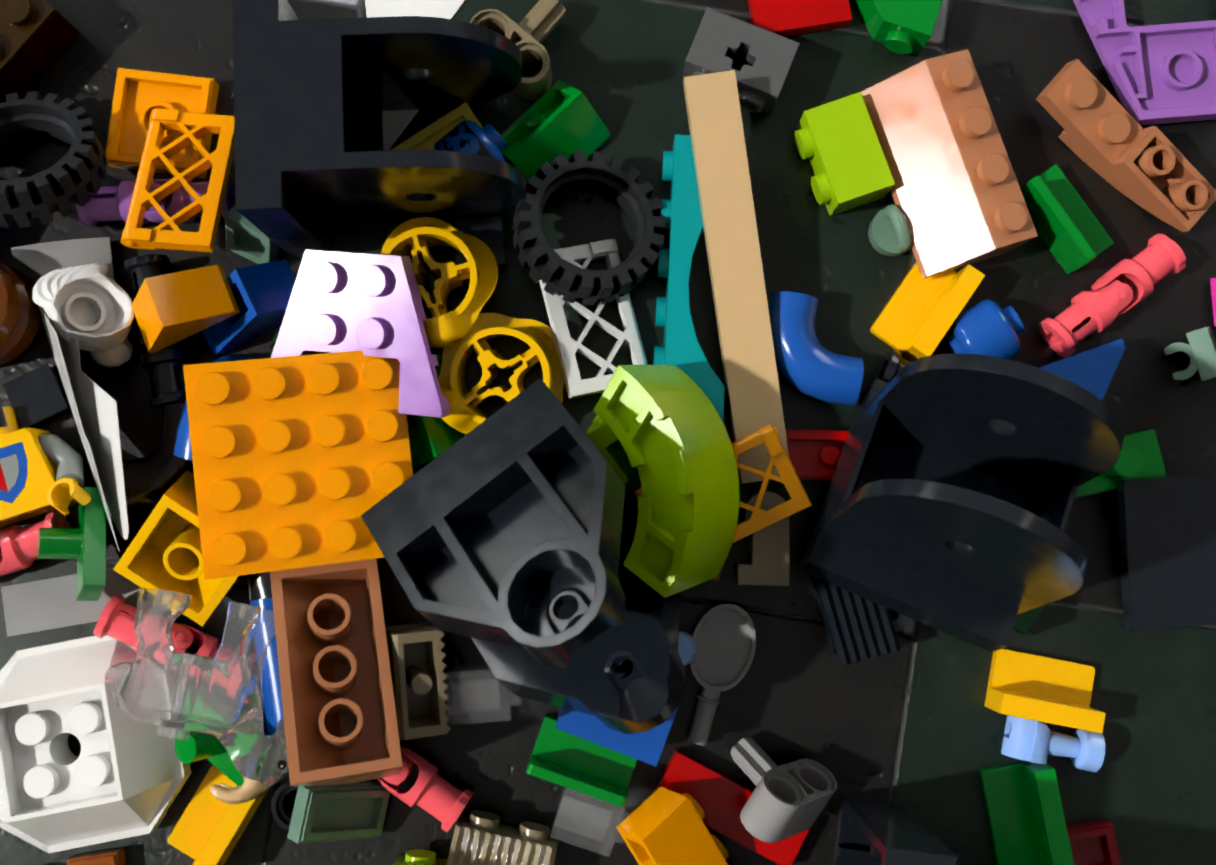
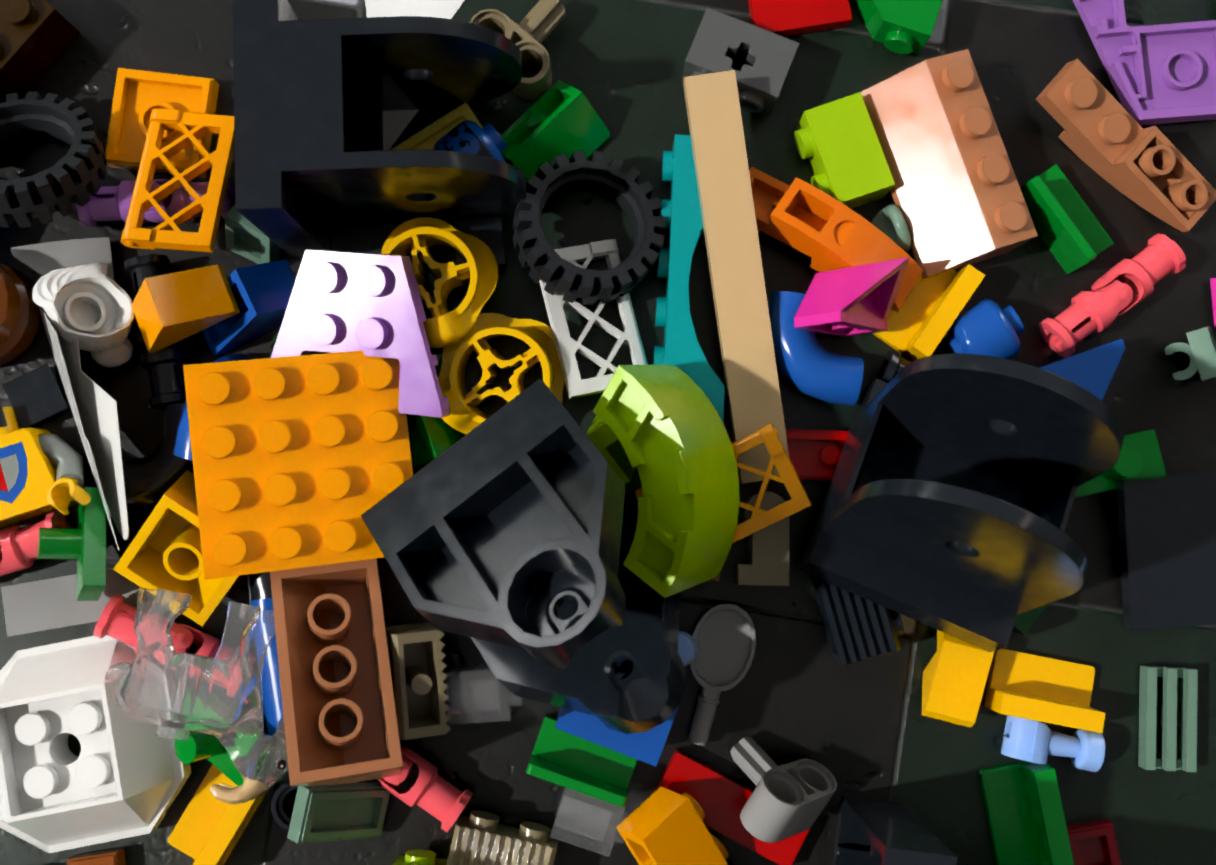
(824, 229): none -> orange slope
(851, 299): none -> dark pink slope
(955, 681): none -> yellow slope
(1175, 755): none -> sand green tile

